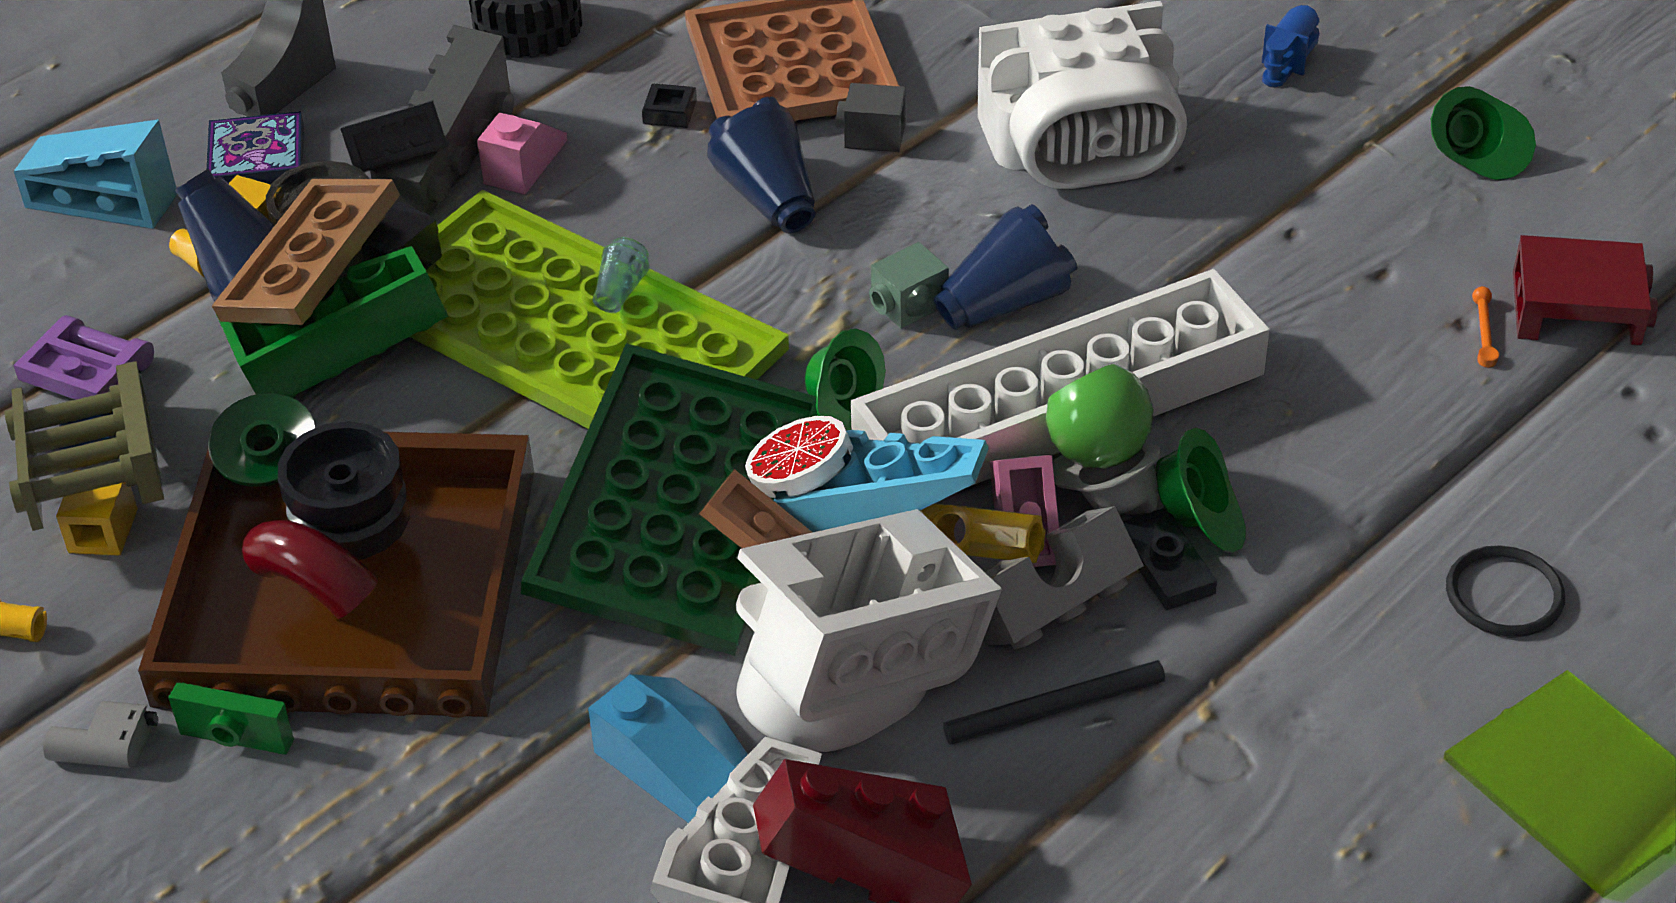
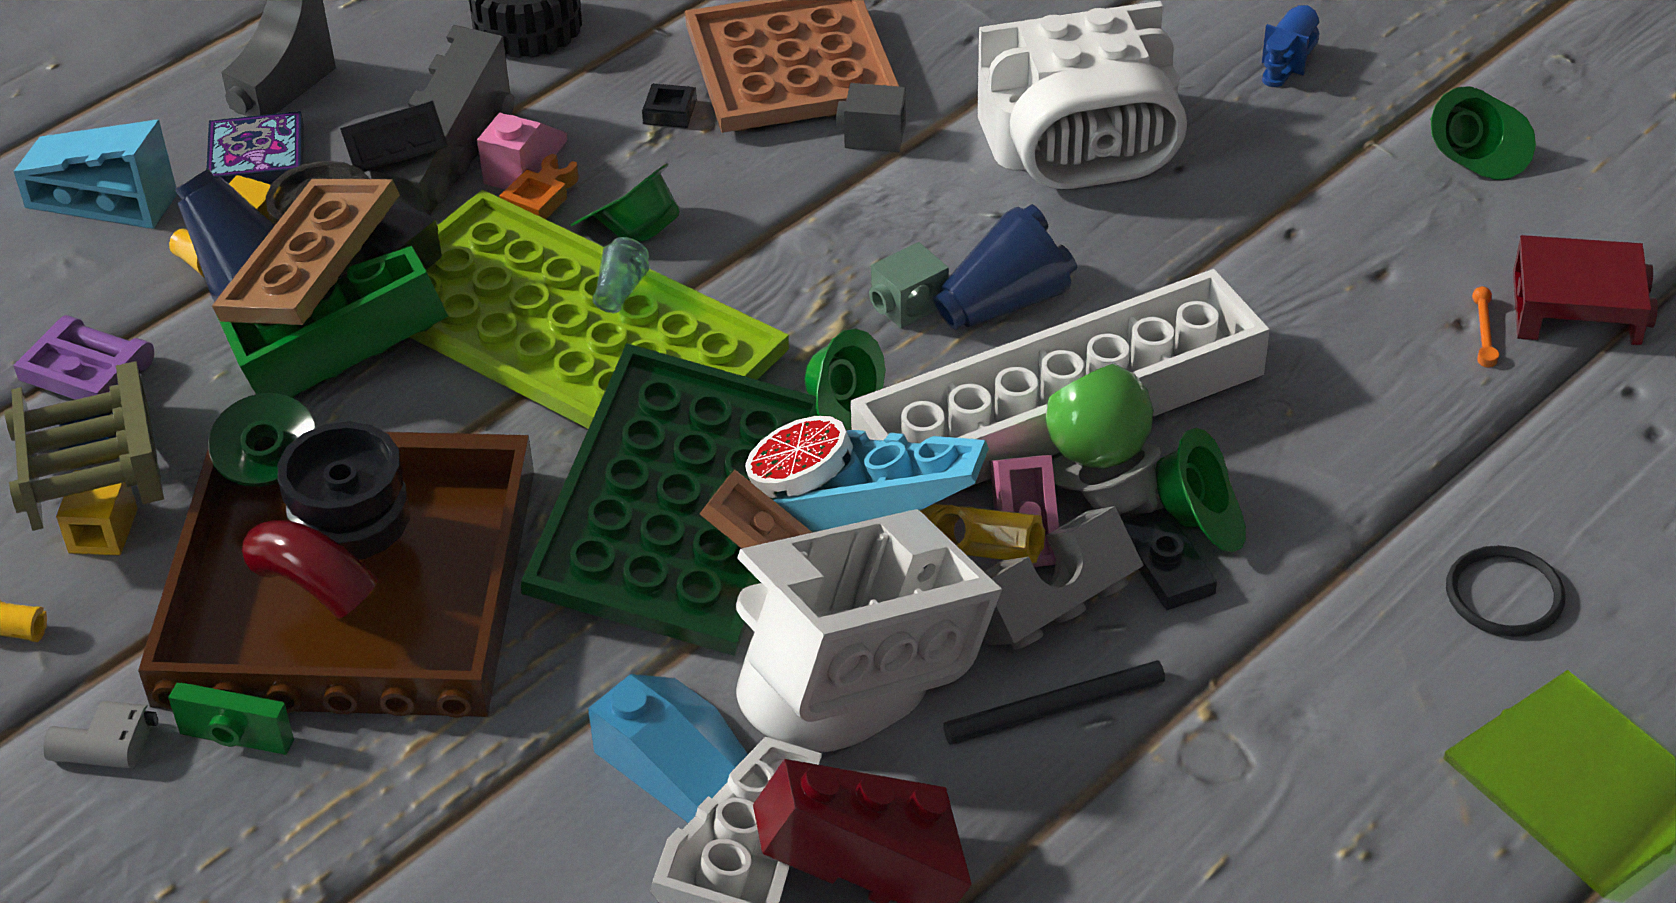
(542, 191): none -> orange plate
(641, 211): none -> green piece
(765, 162): dark blue cone -> none

